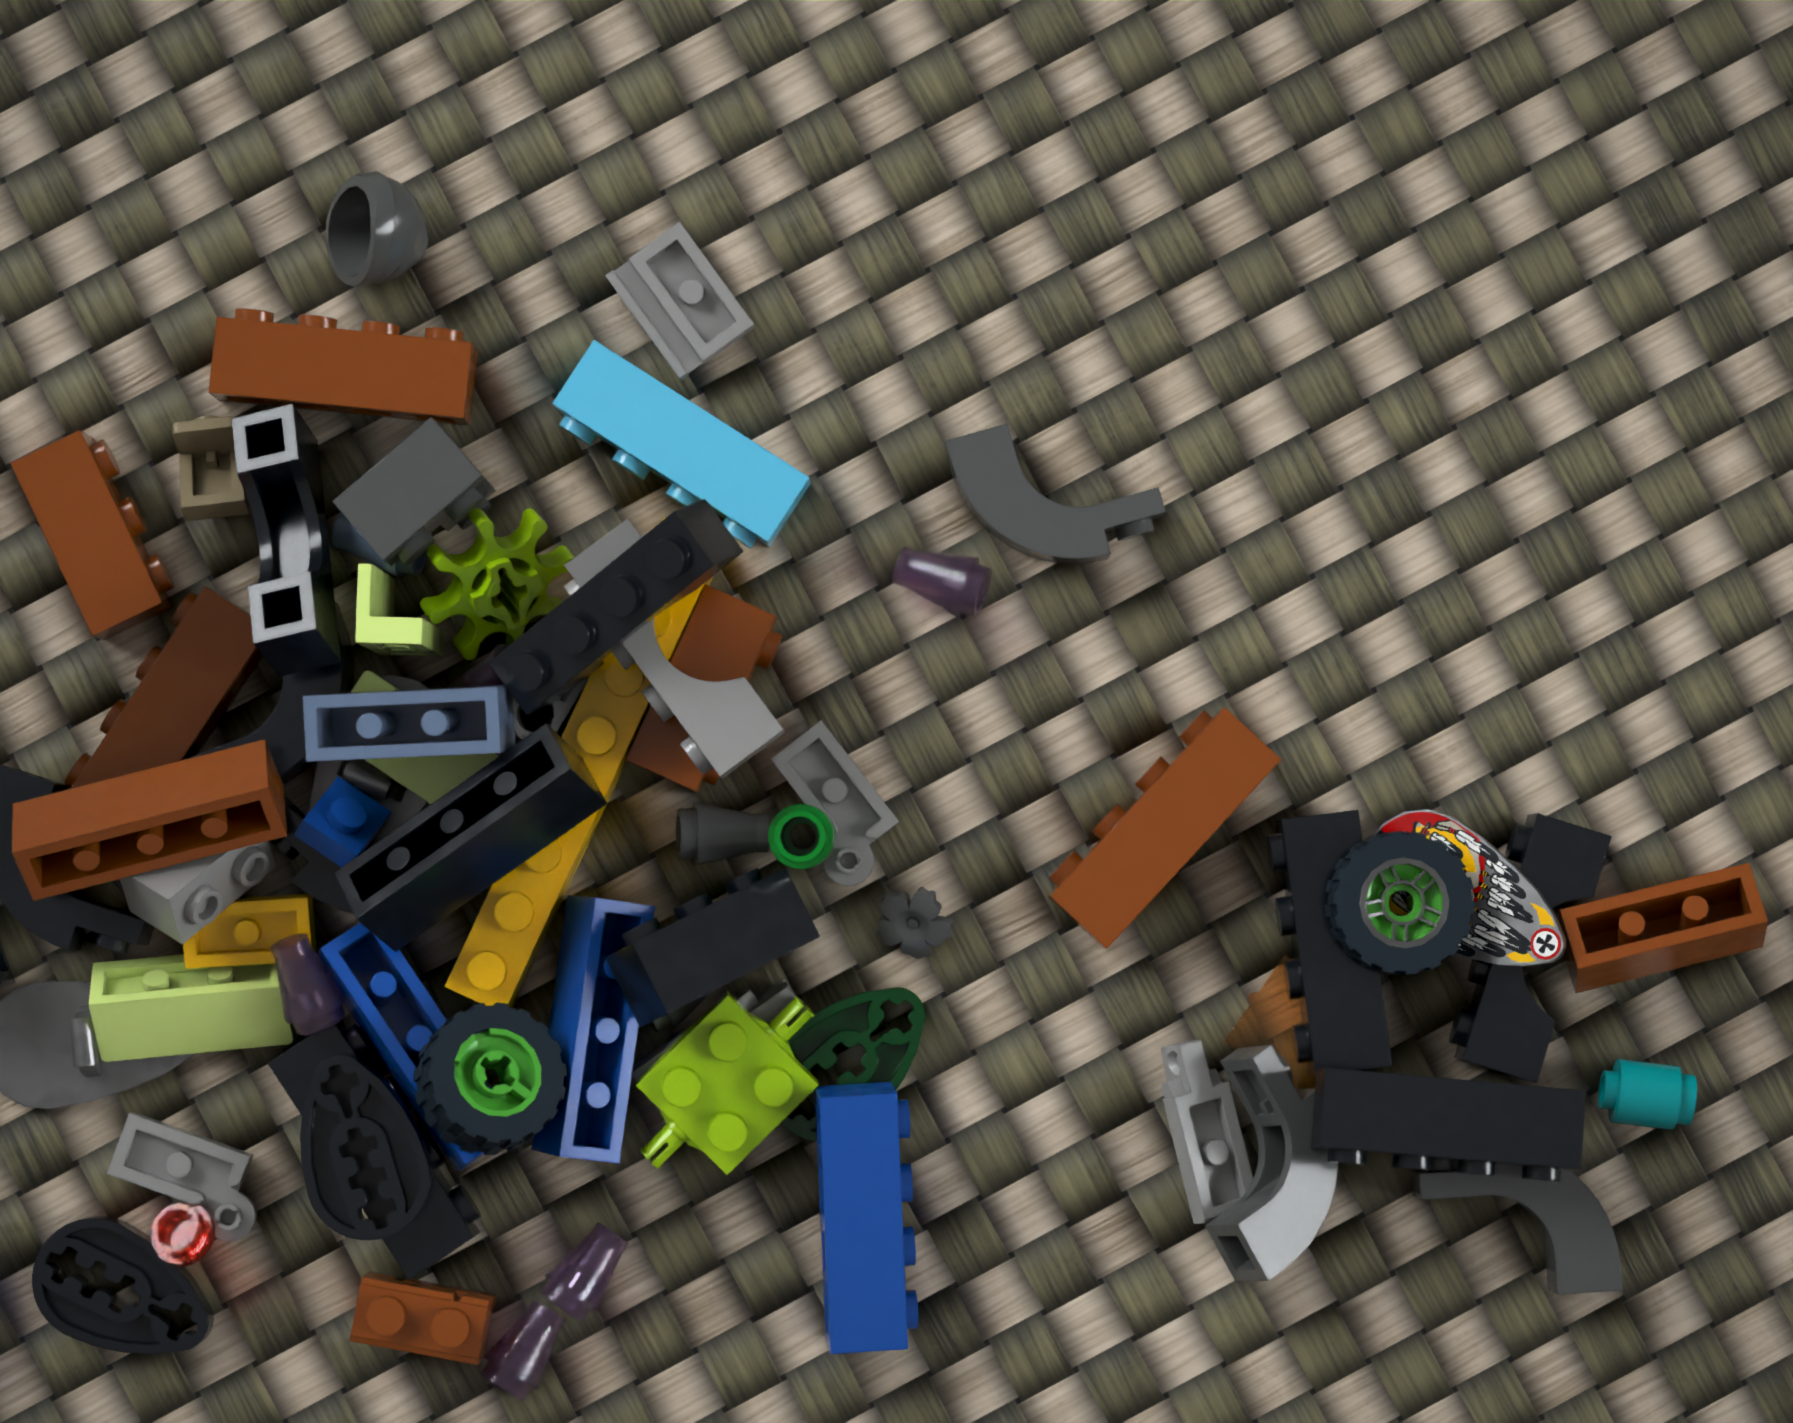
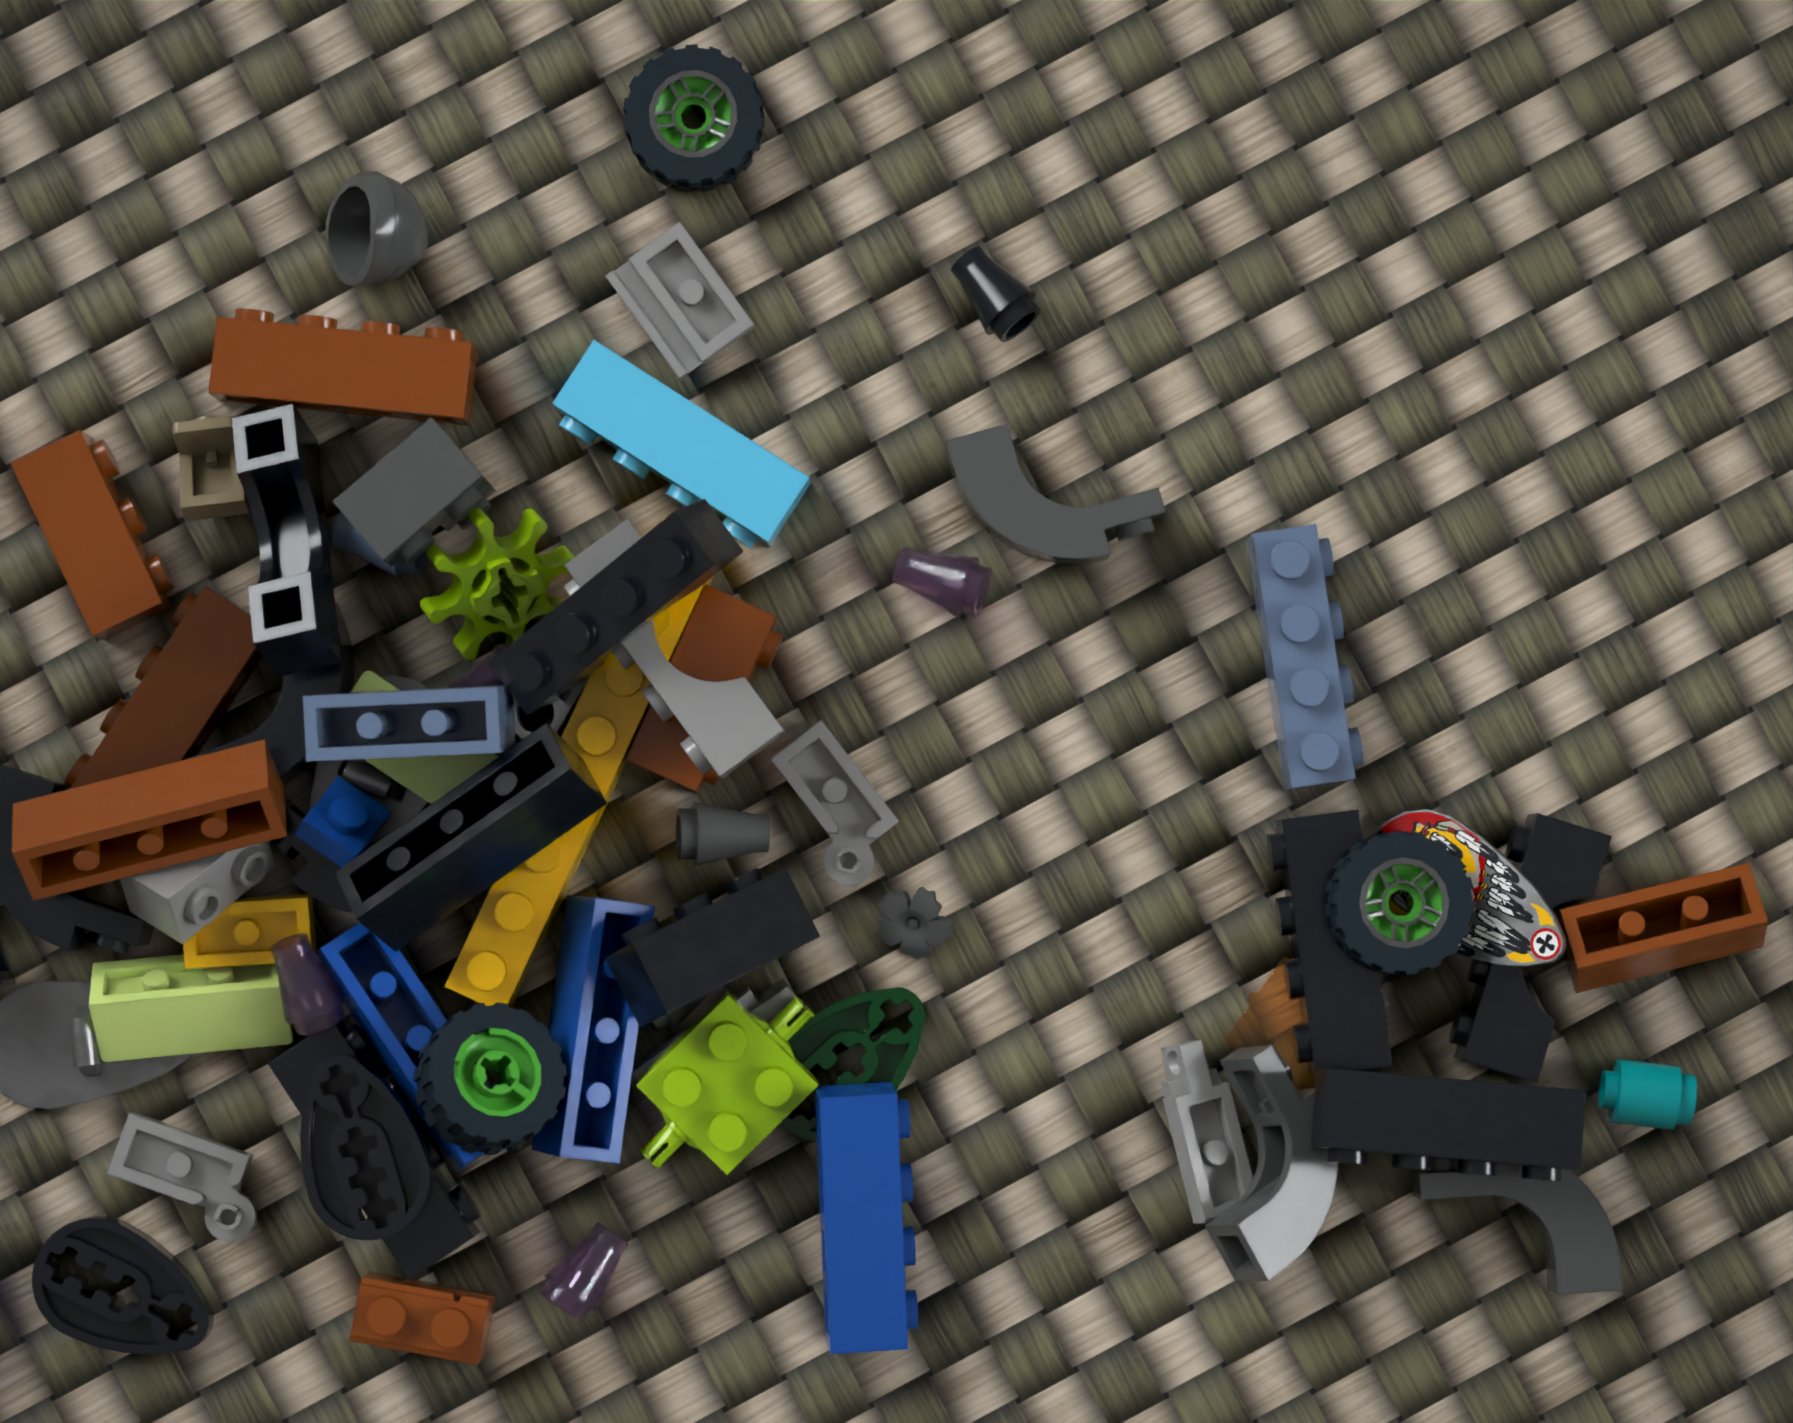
(182, 1234): clear red plate -> none
(378, 627): yellowish green panel -> none
(523, 1352): clear purple cone -> none
(668, 92): none -> black wheel
(781, 830): green brick -> none
(997, 297): none -> black cone
(1163, 827): dark orange brick -> none
(1301, 656): none -> sand blue brick

